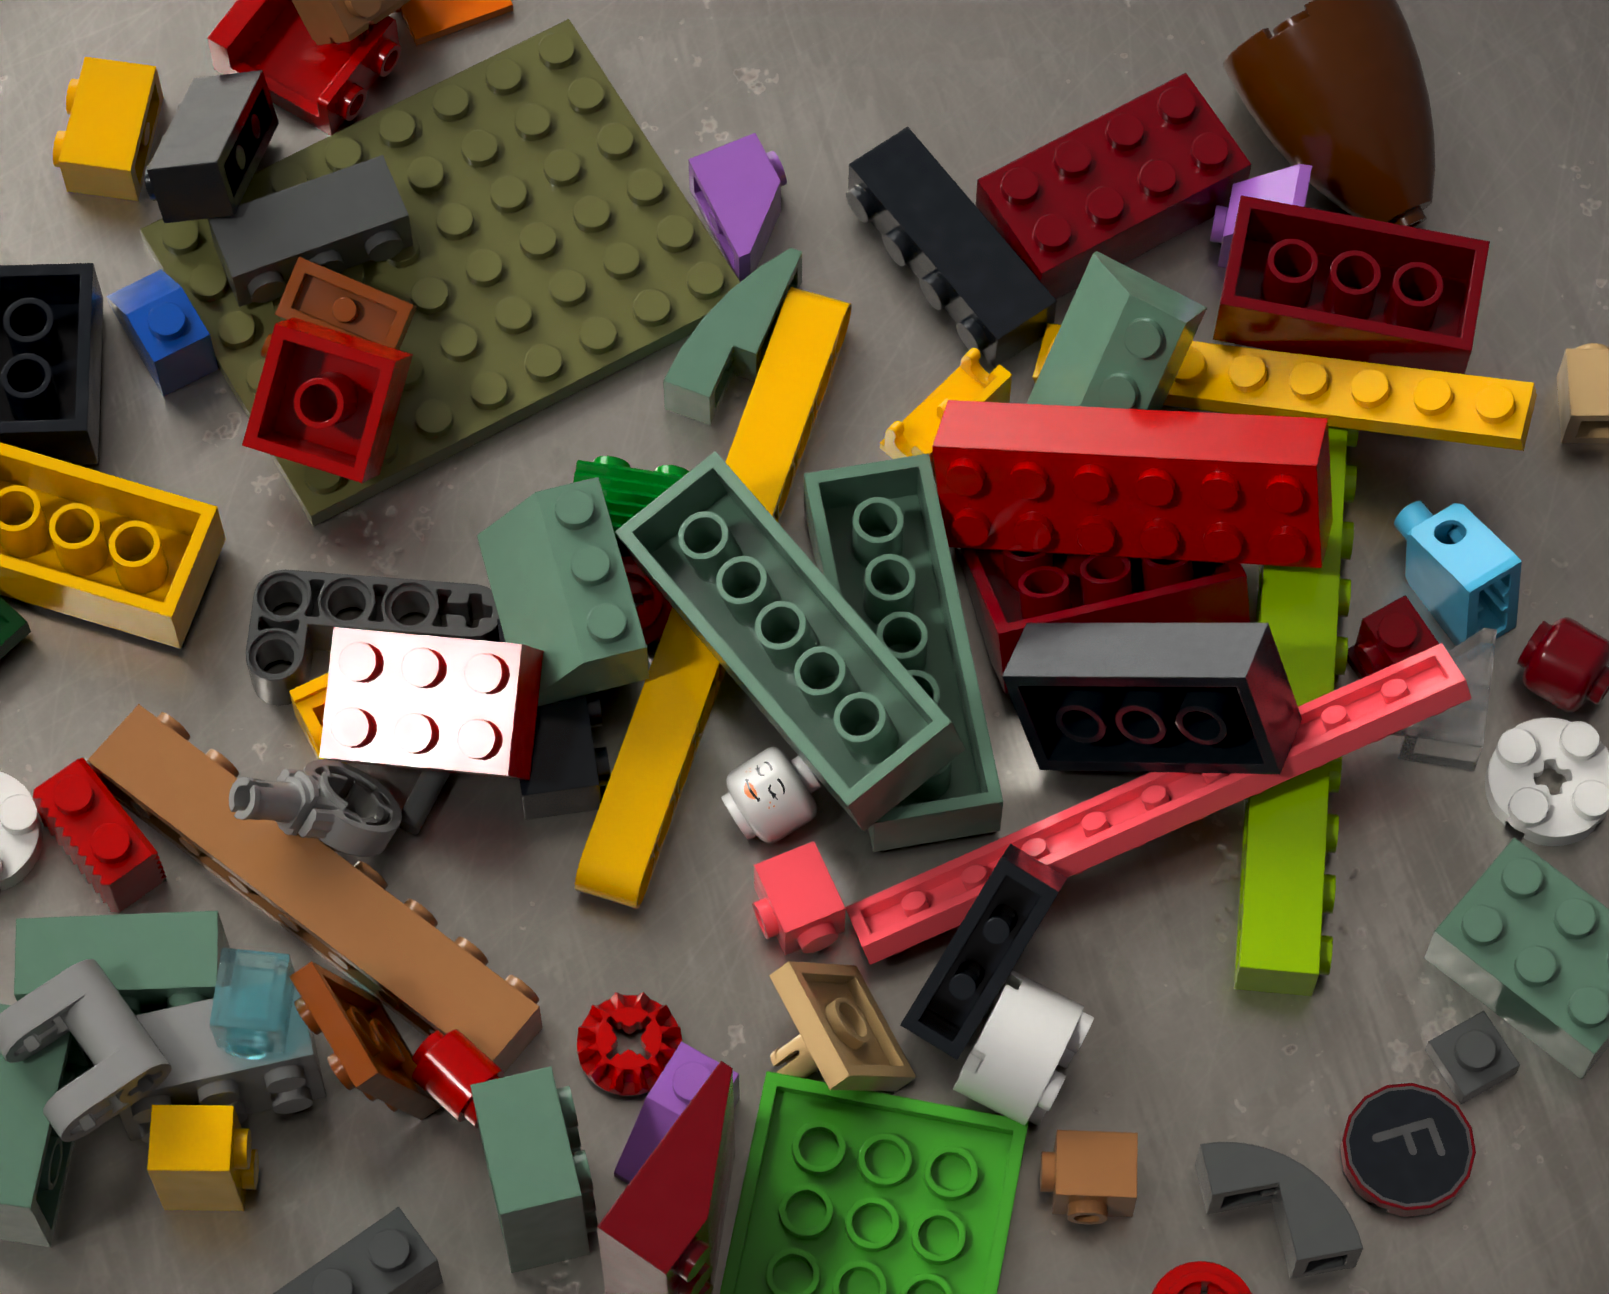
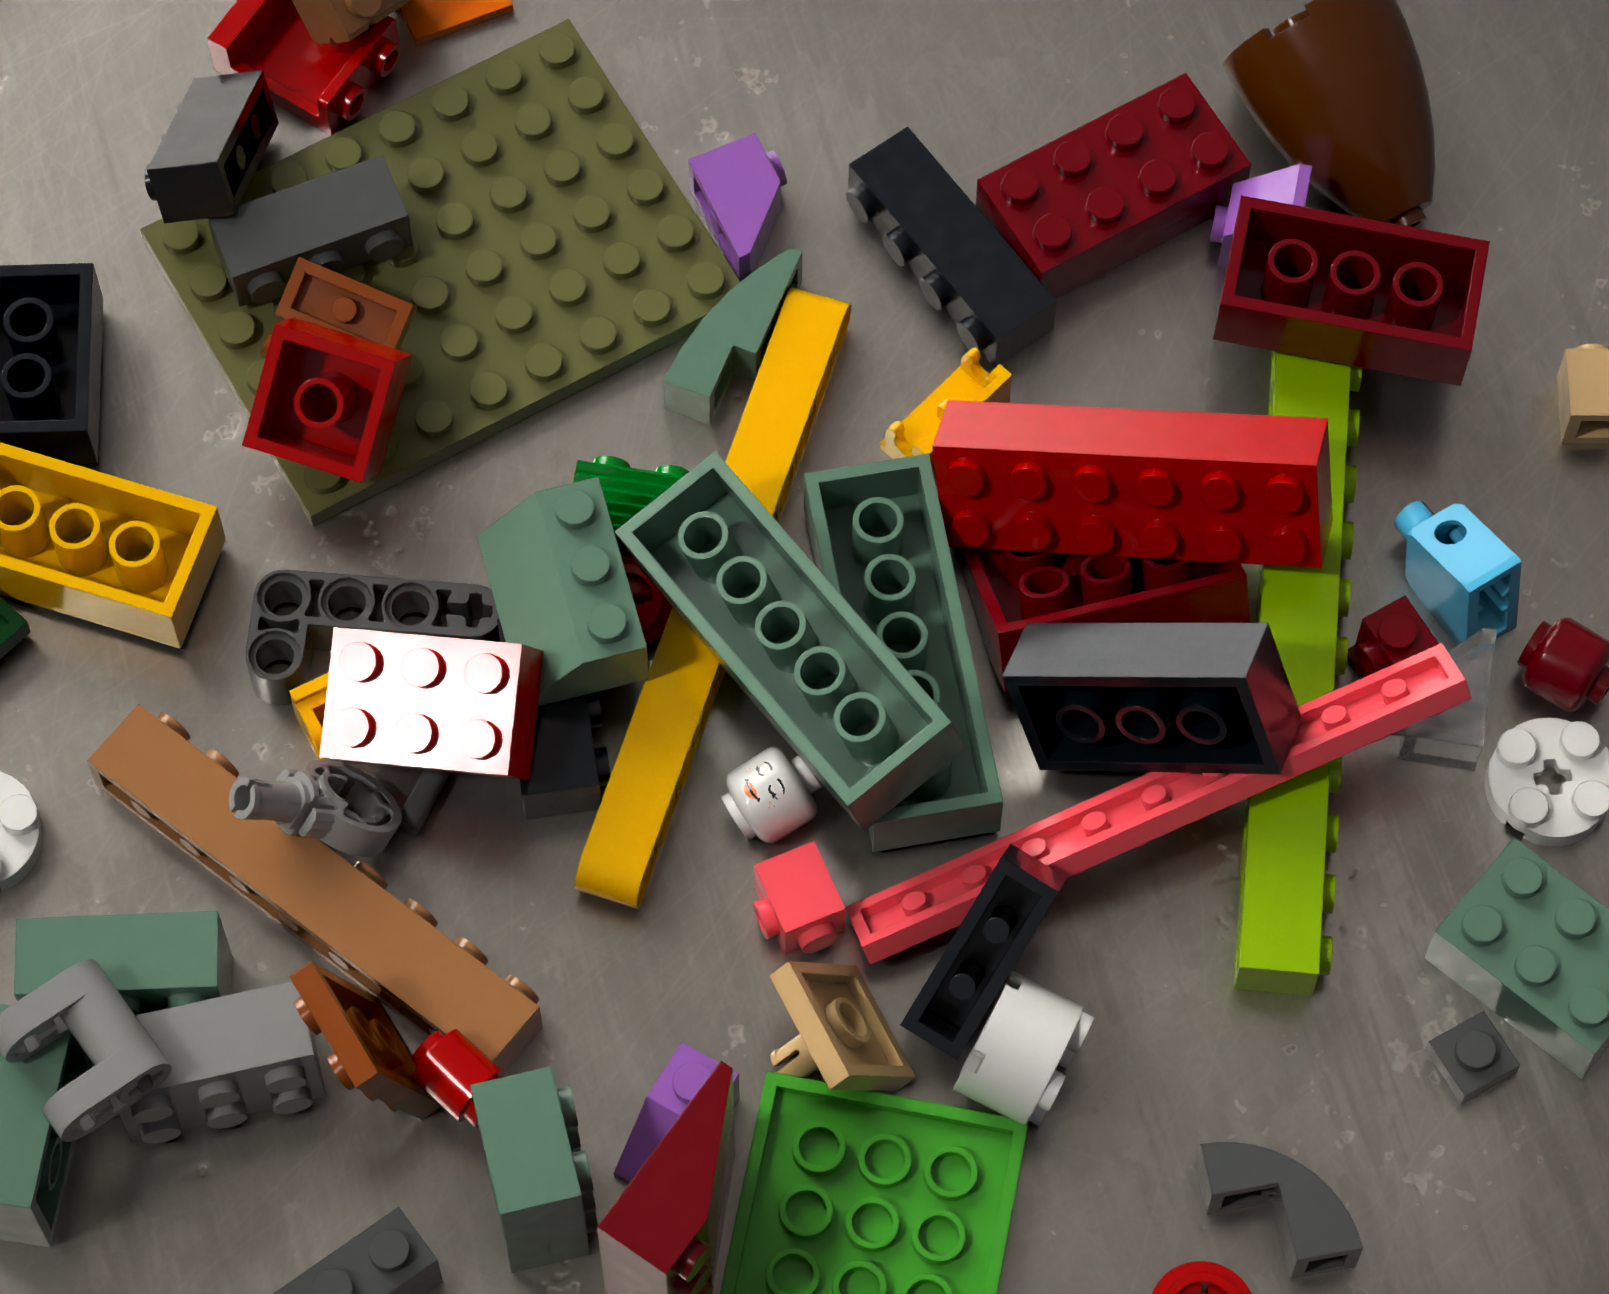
(98, 835): red brick -> none
(109, 128): yellow brick -> none
(165, 331): blue slope -> none
(201, 1158): yellow brick -> none
(252, 1002): clear light blue brick -> none
(628, 1072): red gear -> none
(1091, 1175): medium nougat brick -> none
(1118, 341): sand green slope -> none
(1348, 393): yellow plate -> none
(1407, 1149): black tile -> none

